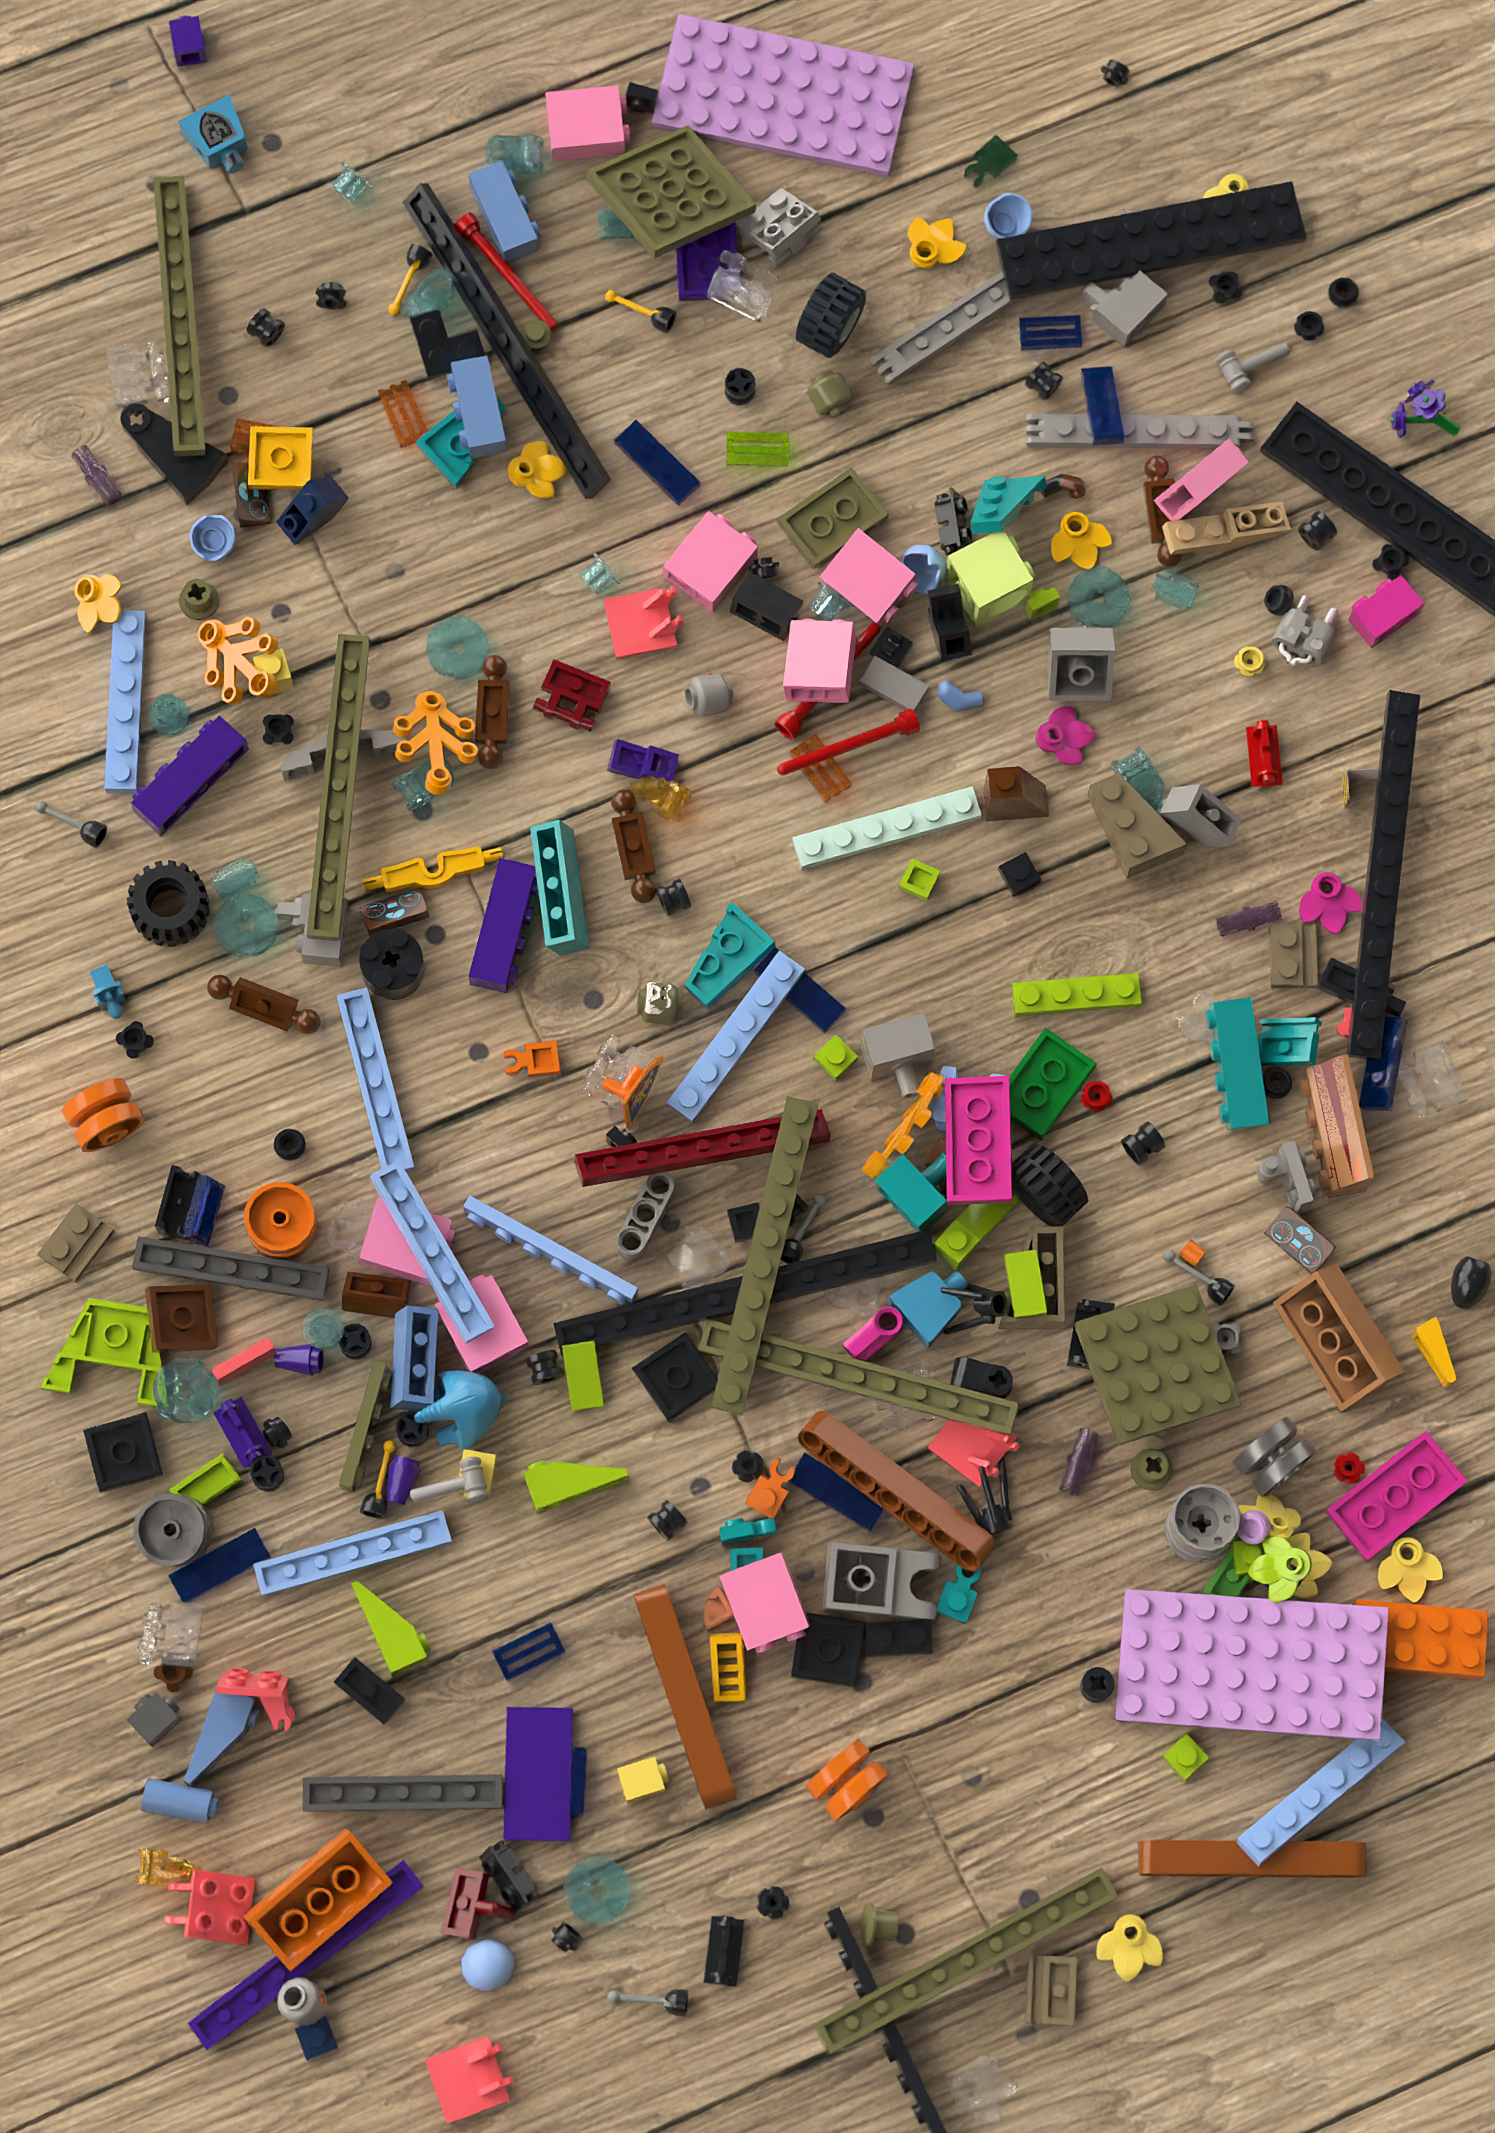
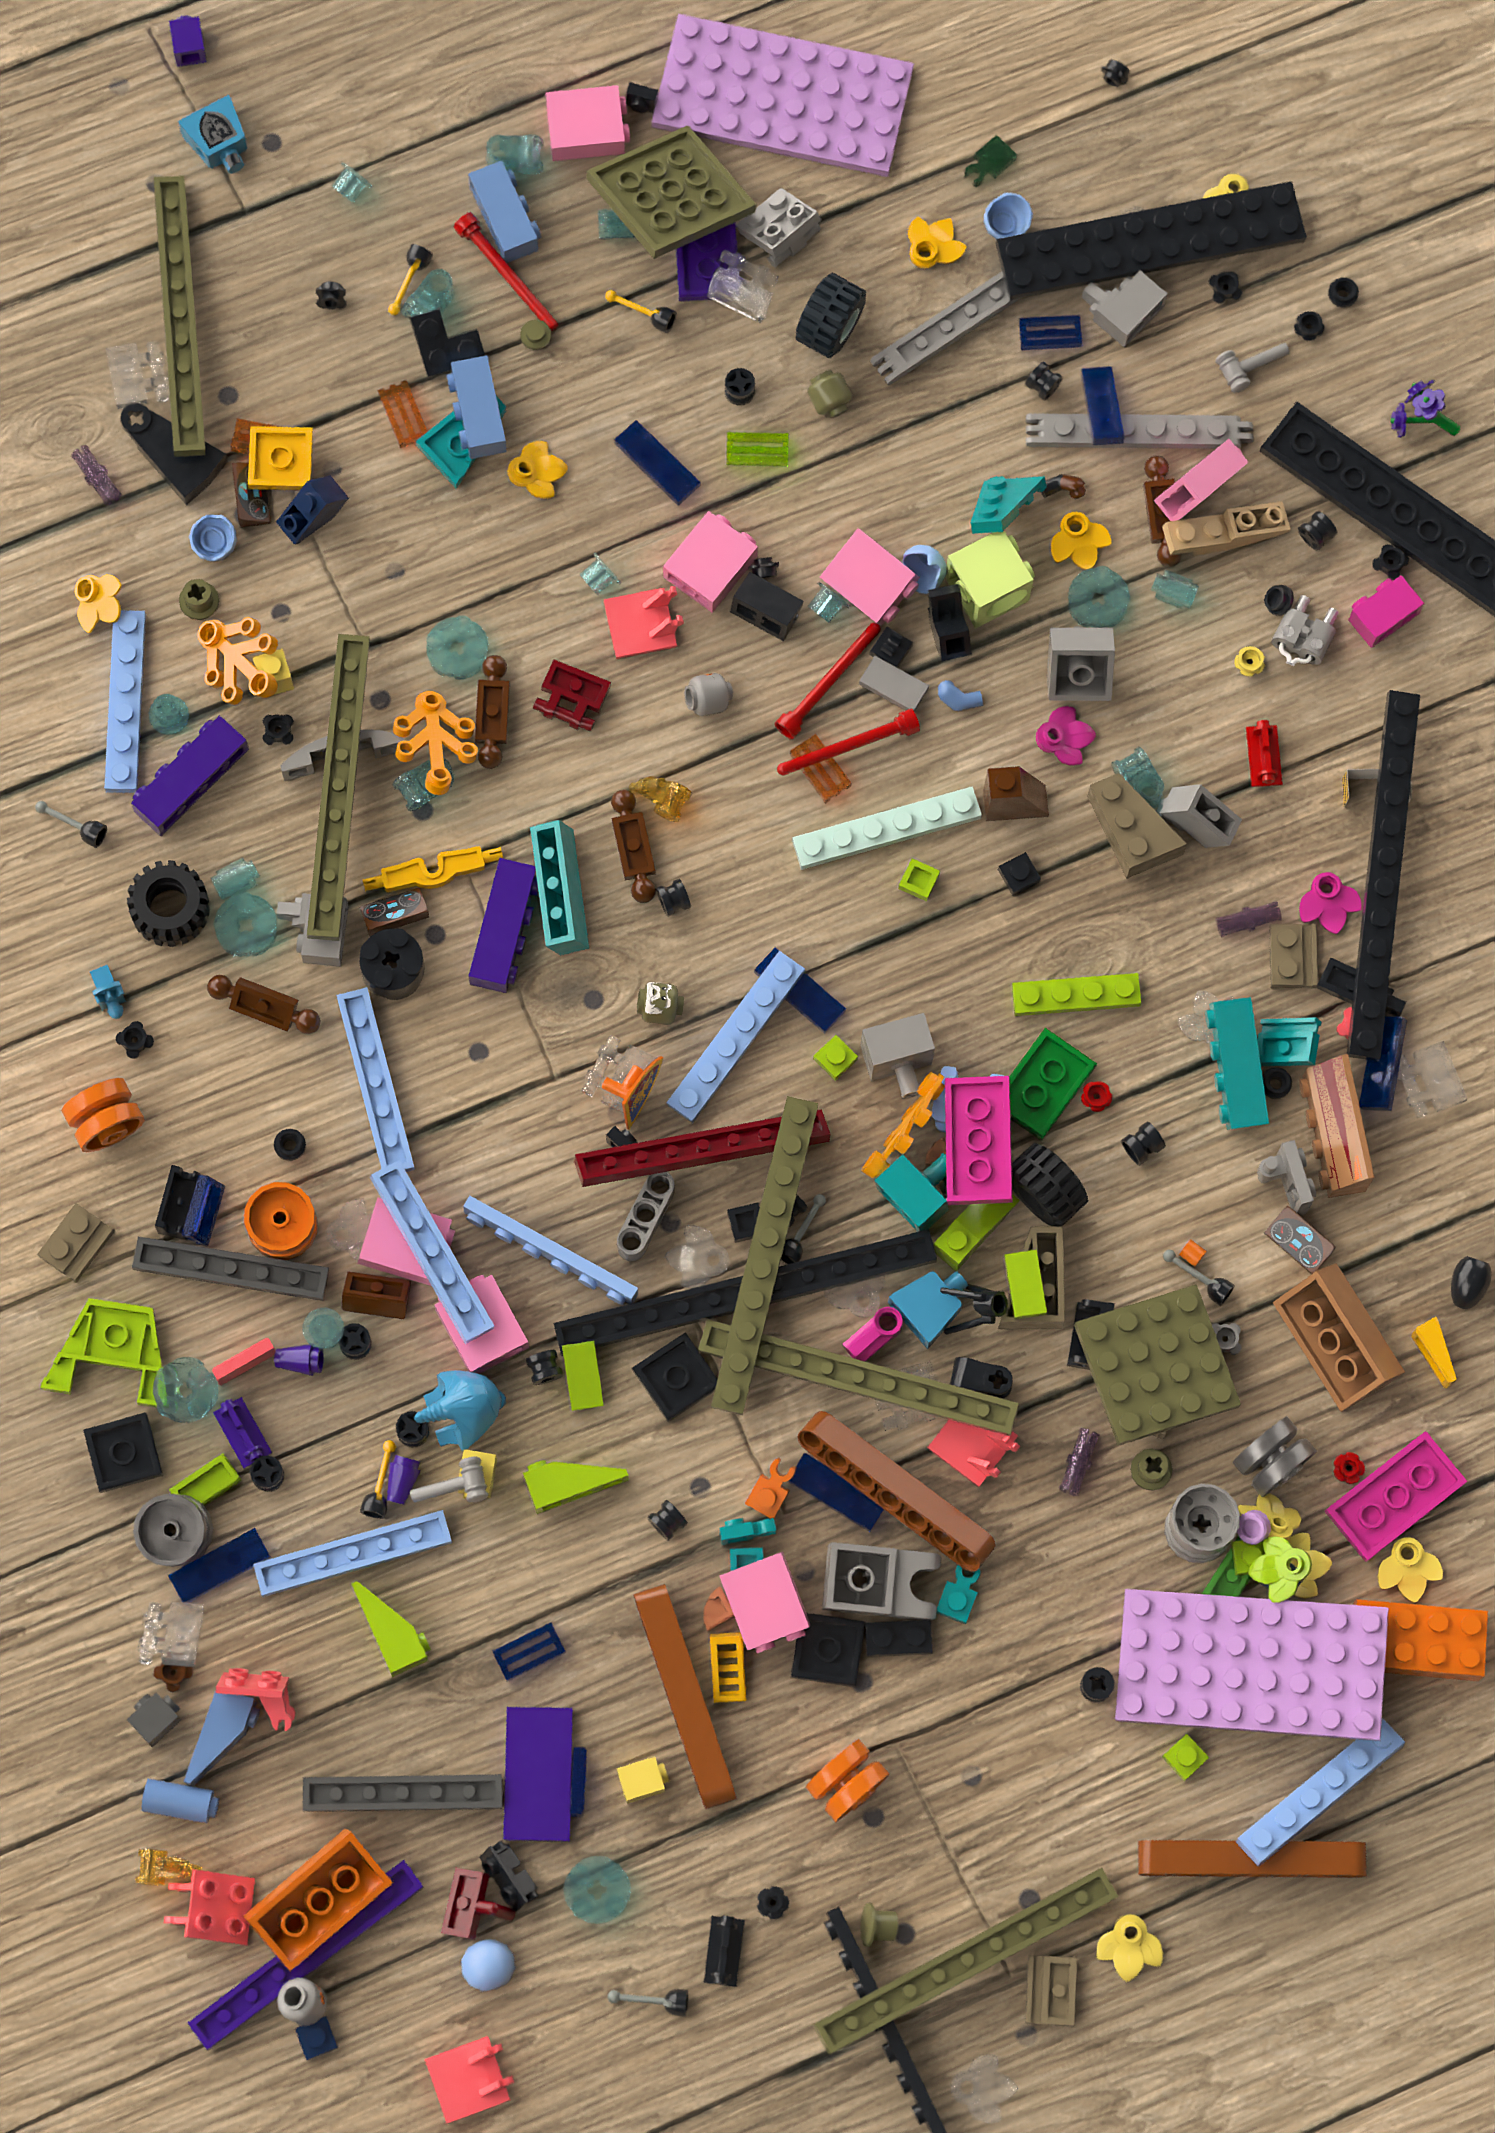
(181, 1318): reddish brown plate -> none
(265, 327): black wheel -> none
(276, 1432): black plate -> none
(362, 1440): olive plate -> none
(369, 1691): black plate -> none
(414, 1358): medium blue brick -> none
(507, 341): black plate -> none
(539, 1059): orange plate -> none
(566, 1937): black plate -> none
(642, 762): dark purple slope -> none
(729, 956): teal wing -> none
(744, 1474): black plate -> none
(819, 661): bright pink brick -> none
(831, 516): olive plate -> none
(952, 510): hinge -> none
(994, 1518): black plant -> none
(1041, 602): lime plate -> none

